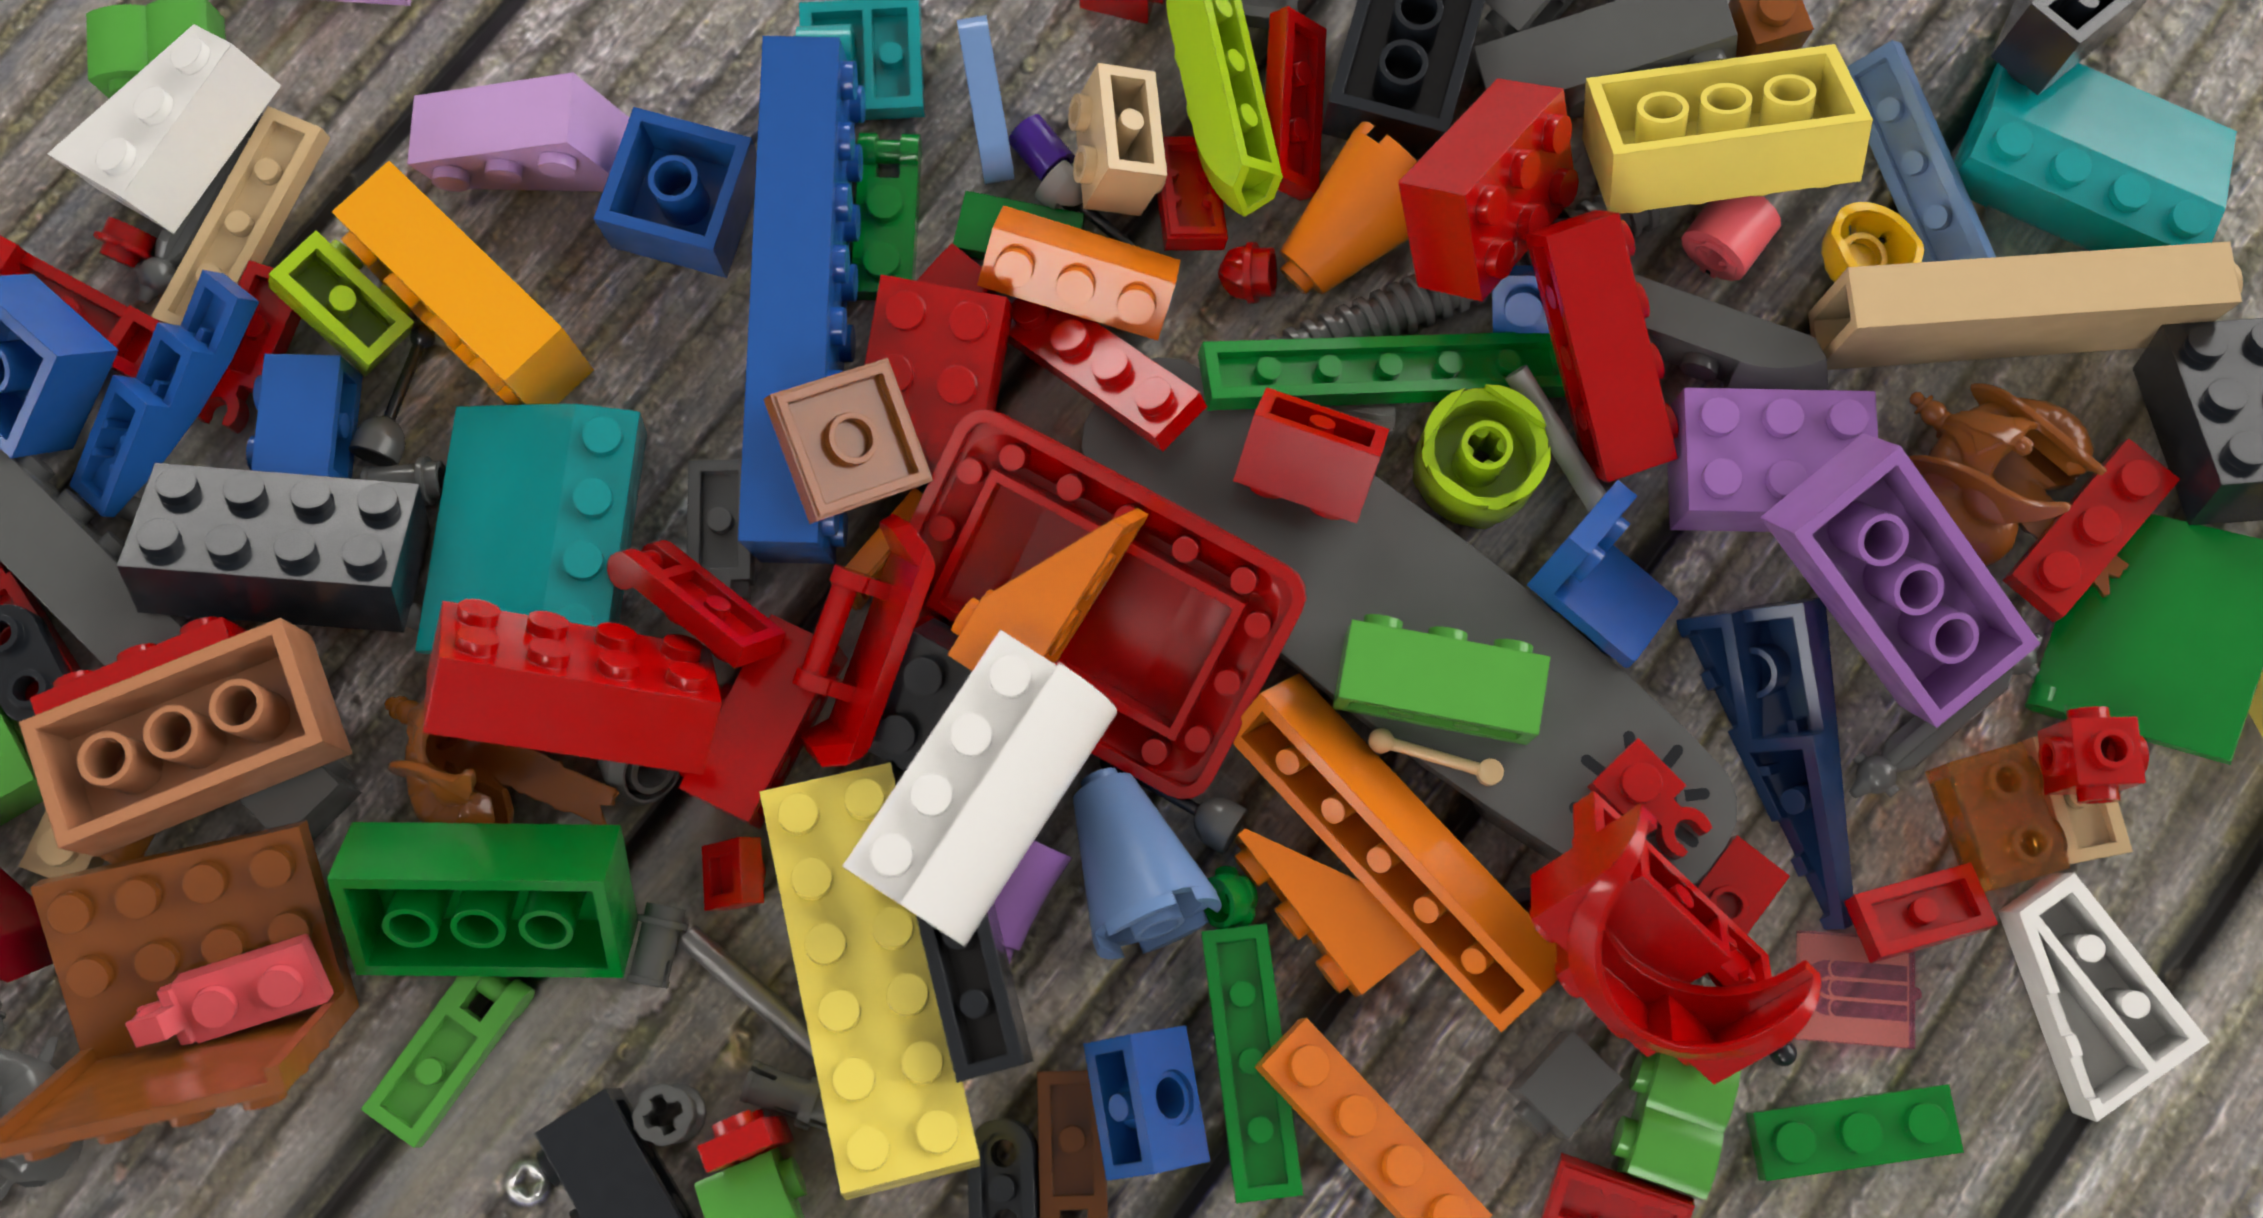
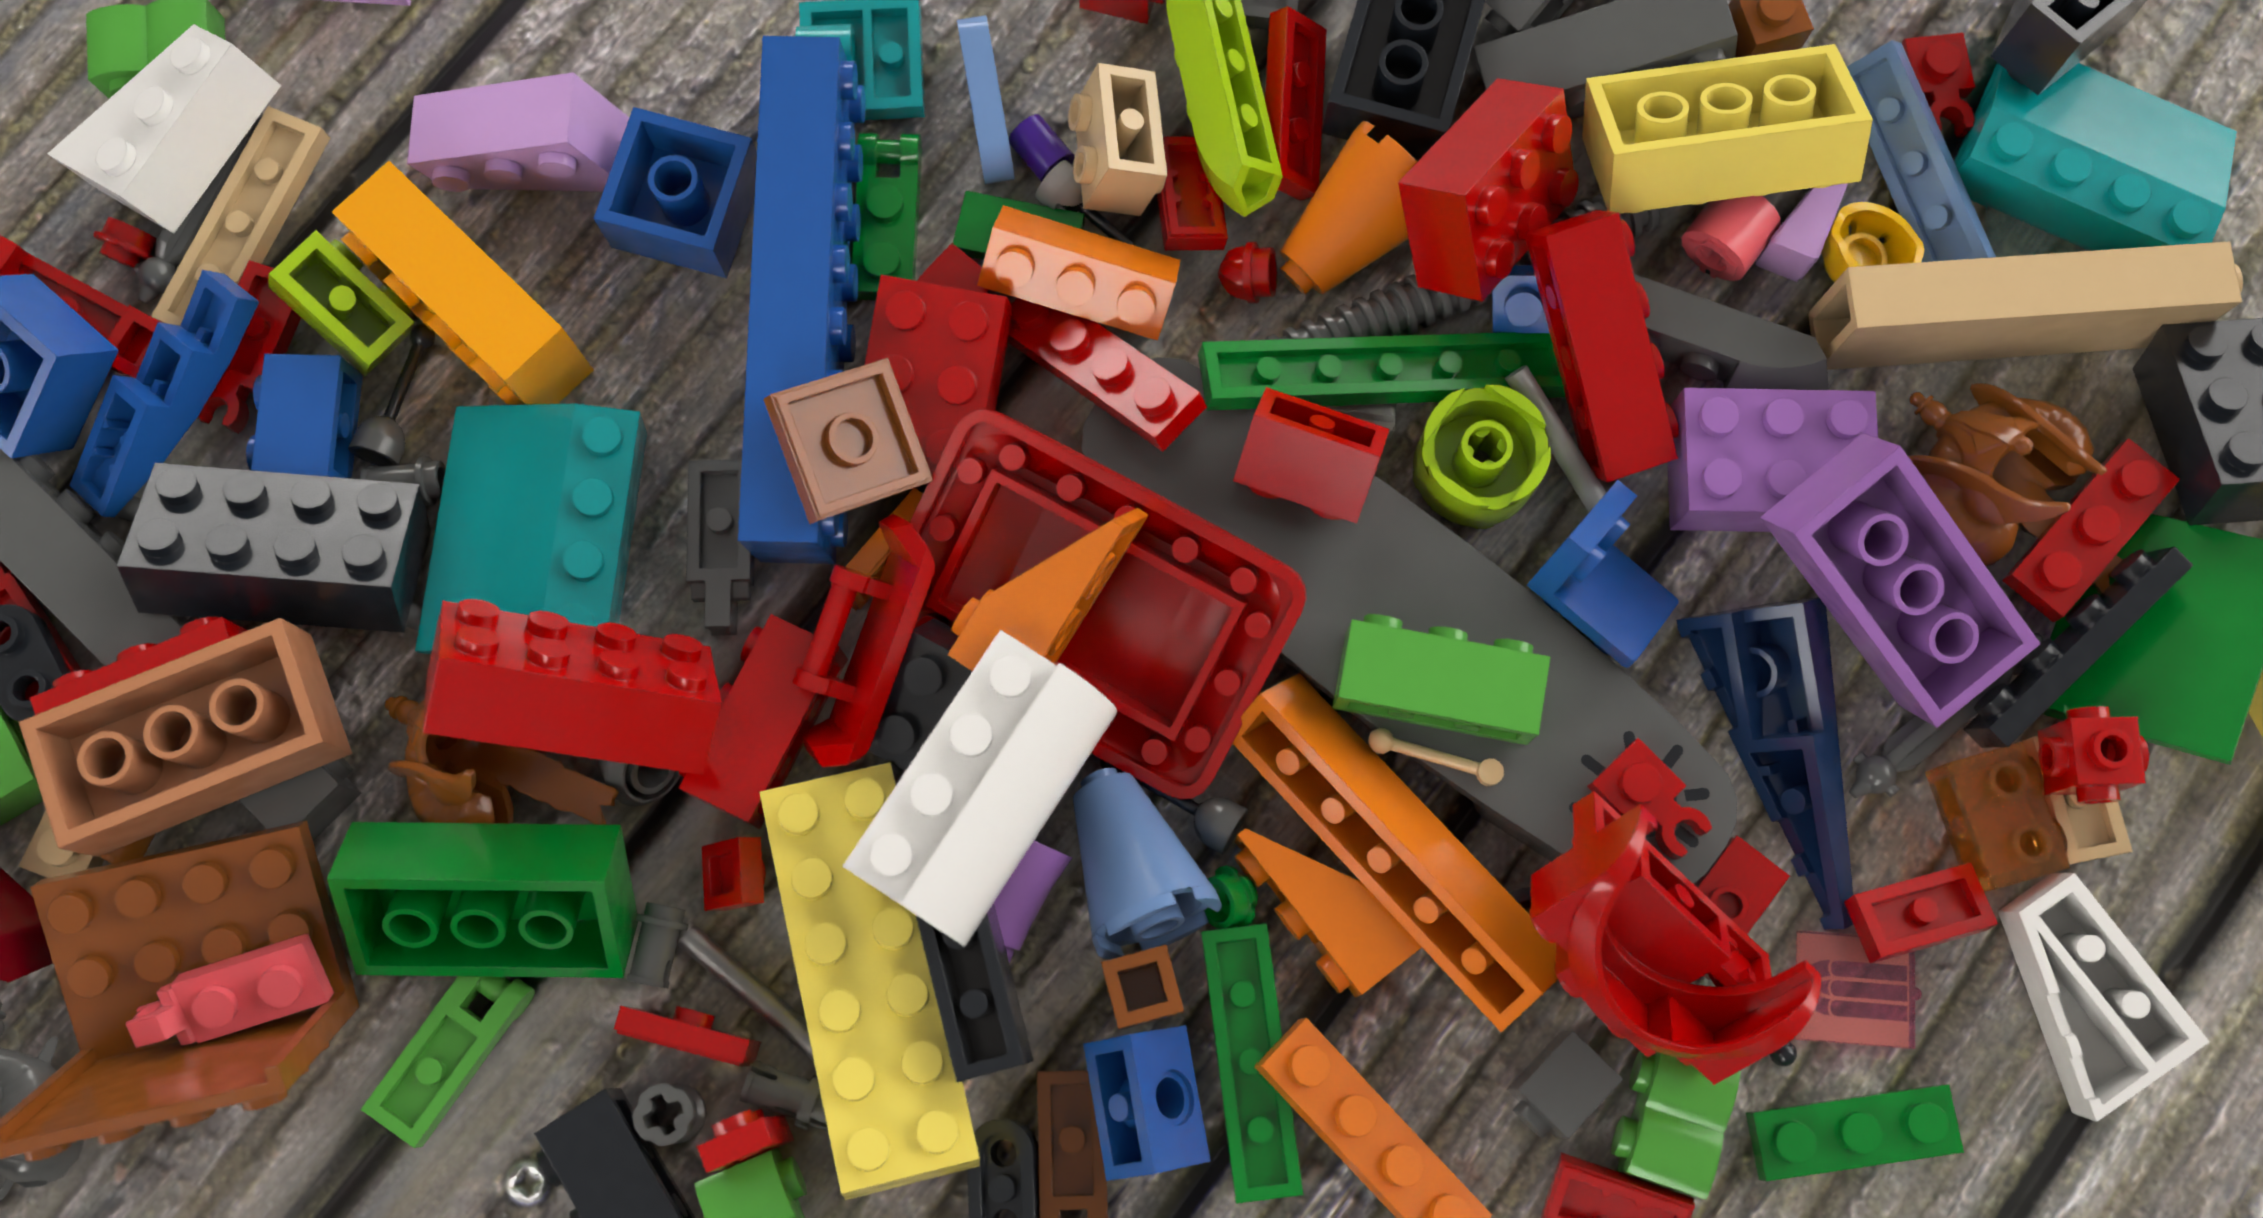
(688, 1032): none -> red plate
(697, 602): red plate -> none
(1142, 987): none -> dark orange brick
(1802, 234): none -> lavender slope
(1944, 76): none -> red plate
(2092, 630): none -> black plate

